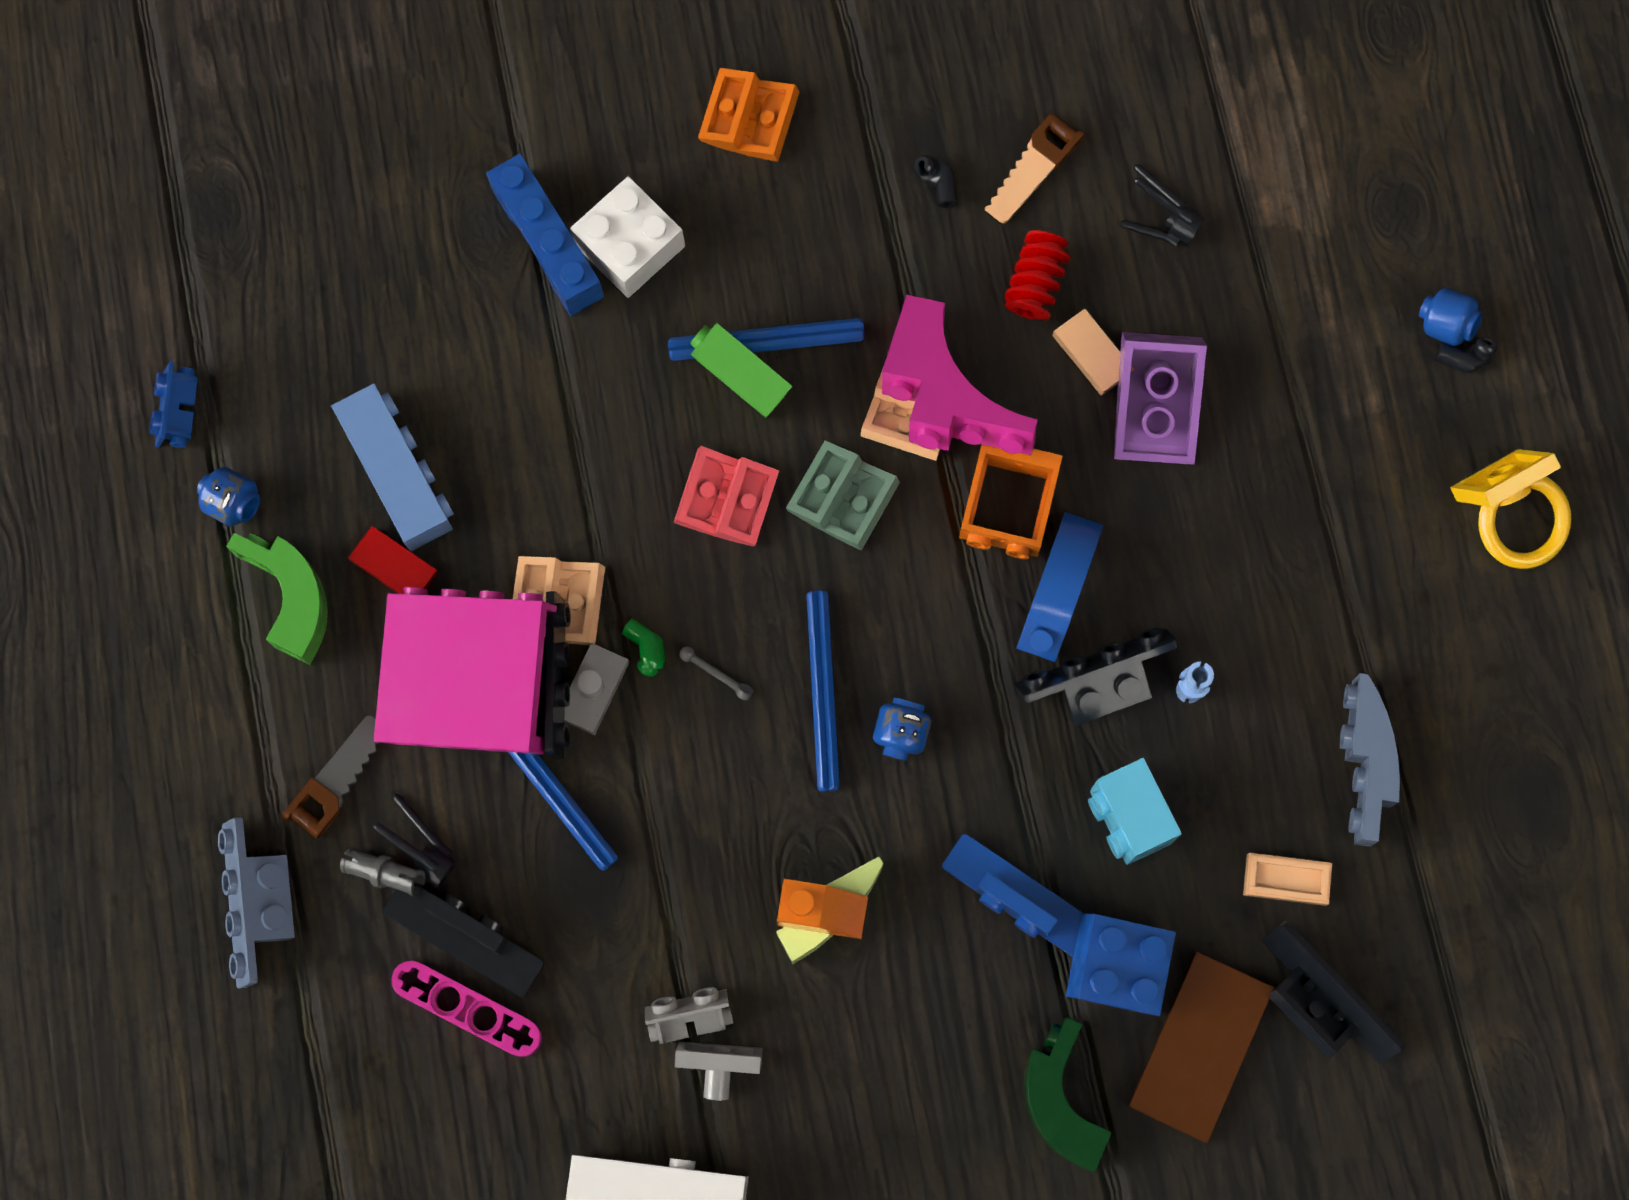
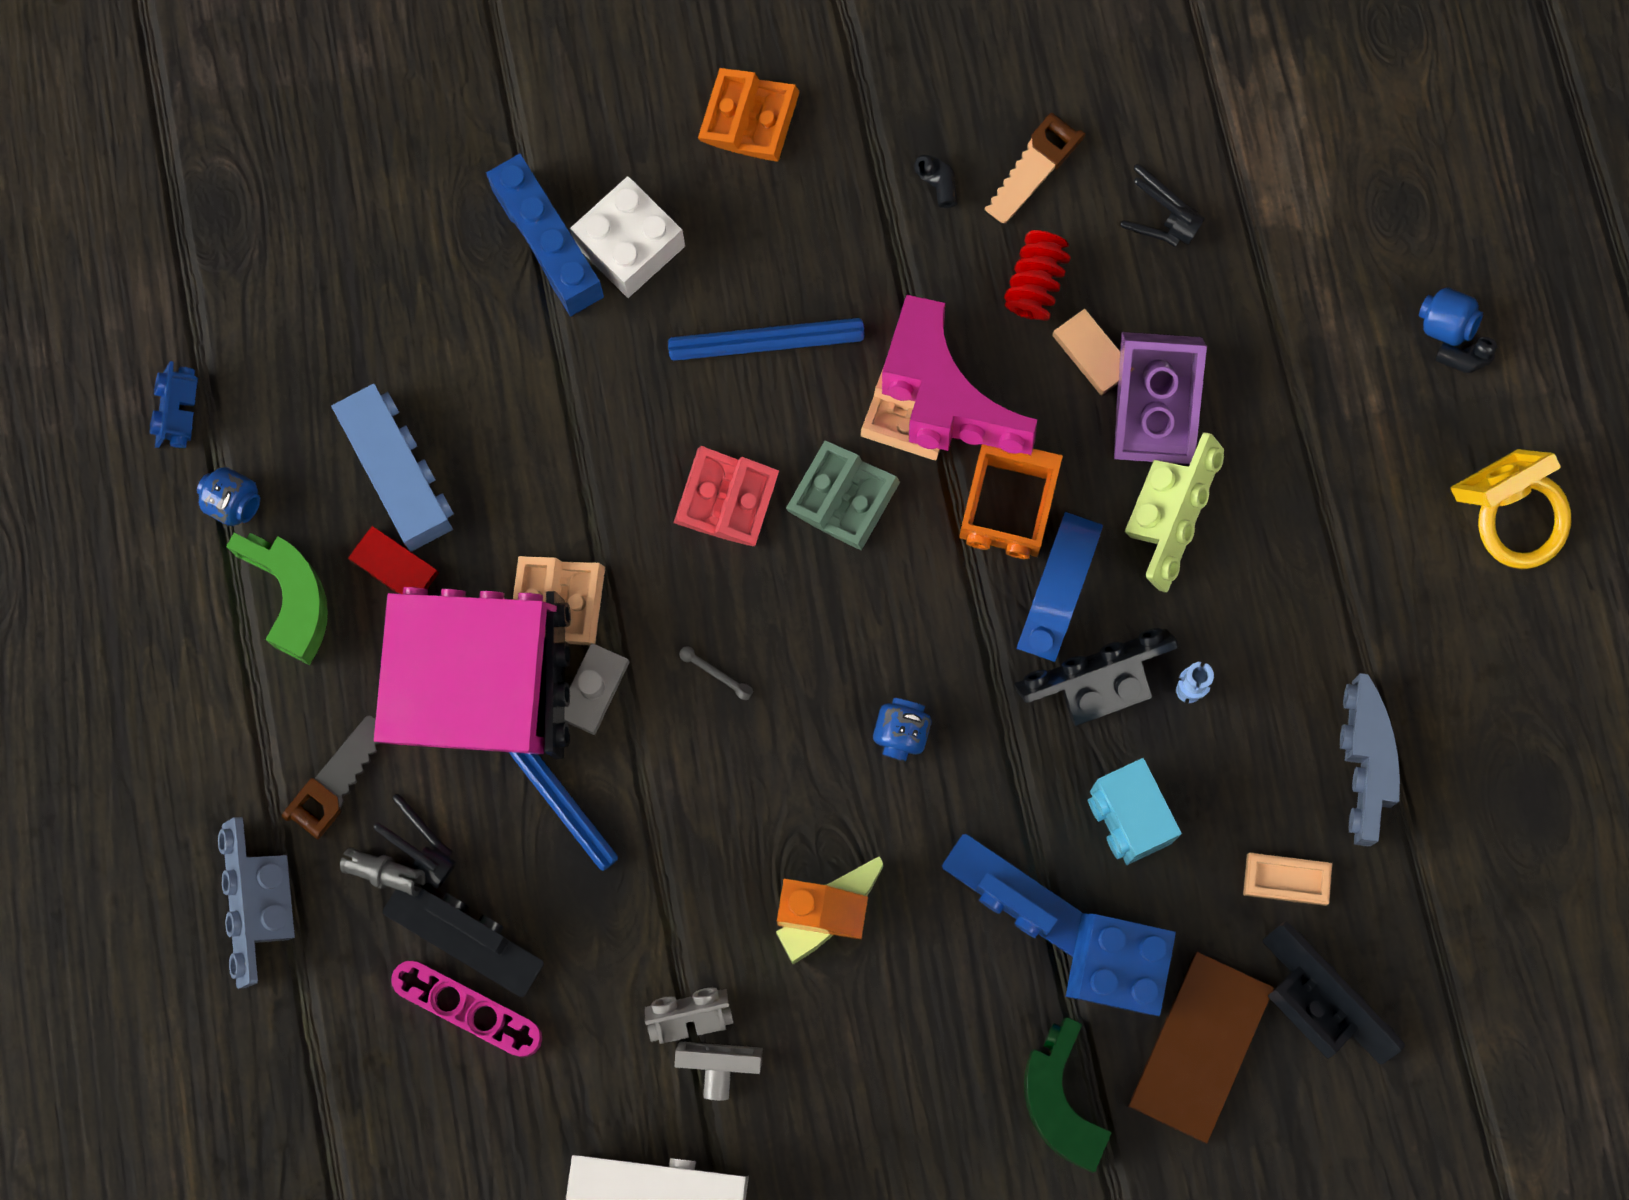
(650, 647): green arm -> none
(739, 369): bright green window -> none
(822, 691): blue axle -> none
(1171, 506): none -> yellowish green bracket

